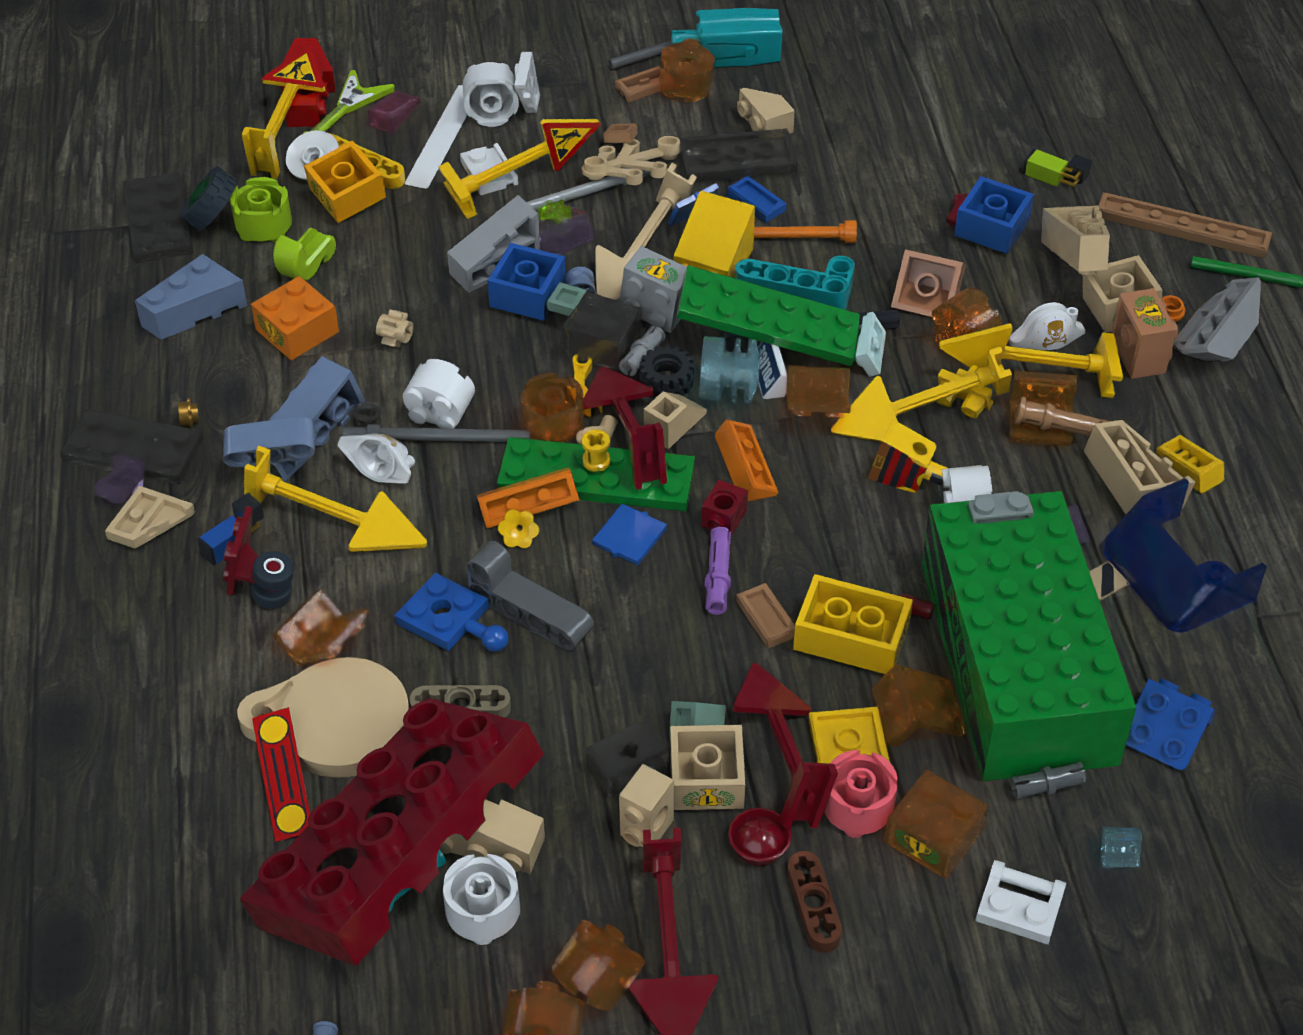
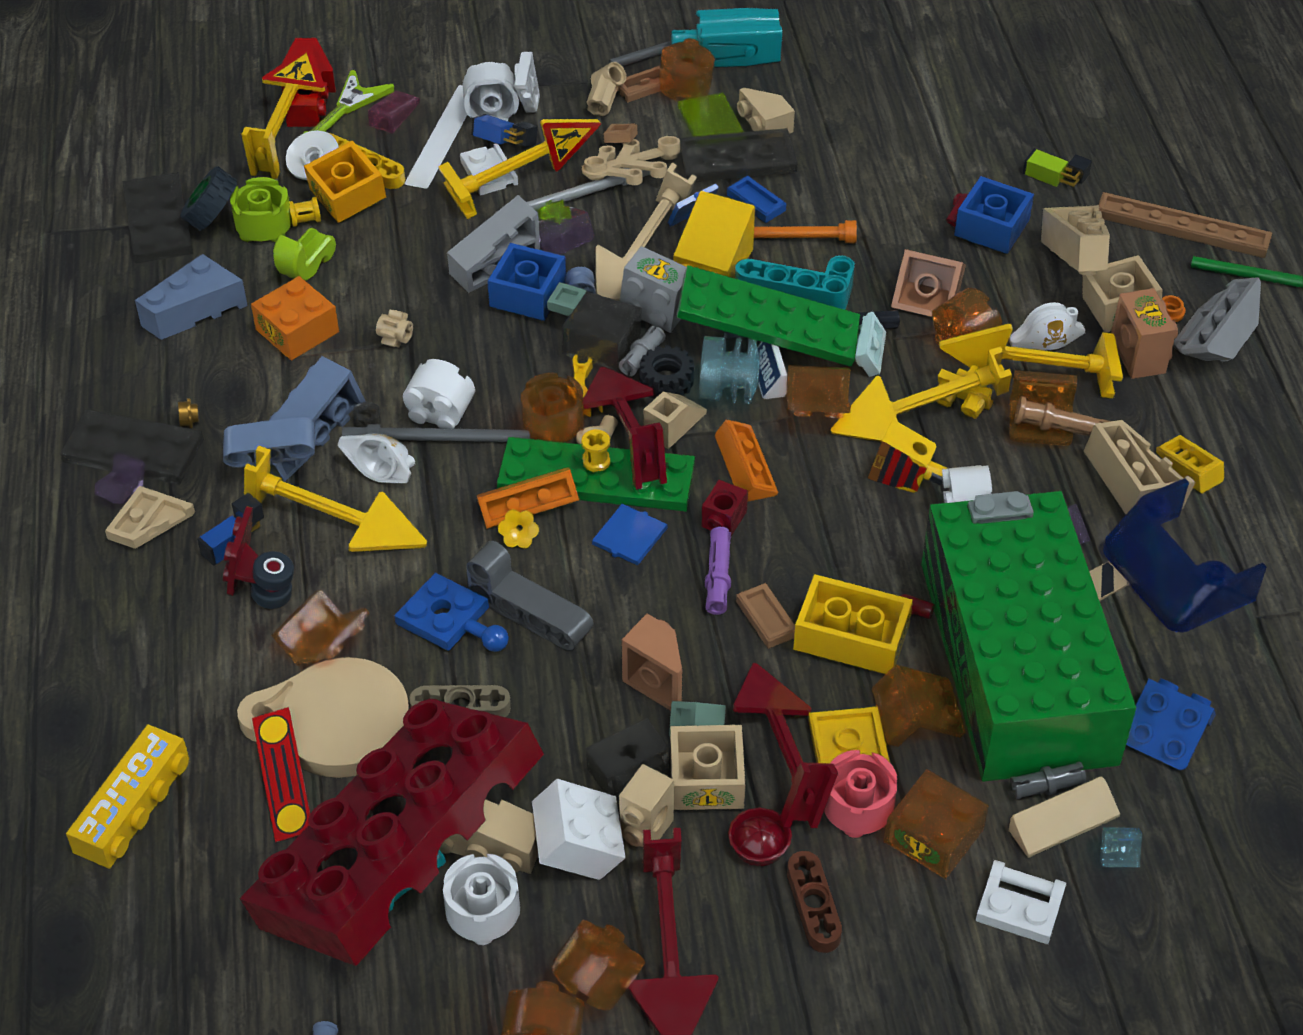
(128, 796): none -> yellow brick
(310, 206): none -> yellow bush
(502, 131): none -> piece
(578, 829): none -> white brick
(604, 88): none -> tan piece
(653, 661): none -> nougat slope
(709, 115): none -> clear neon green piece
(1063, 817): none -> tan slope

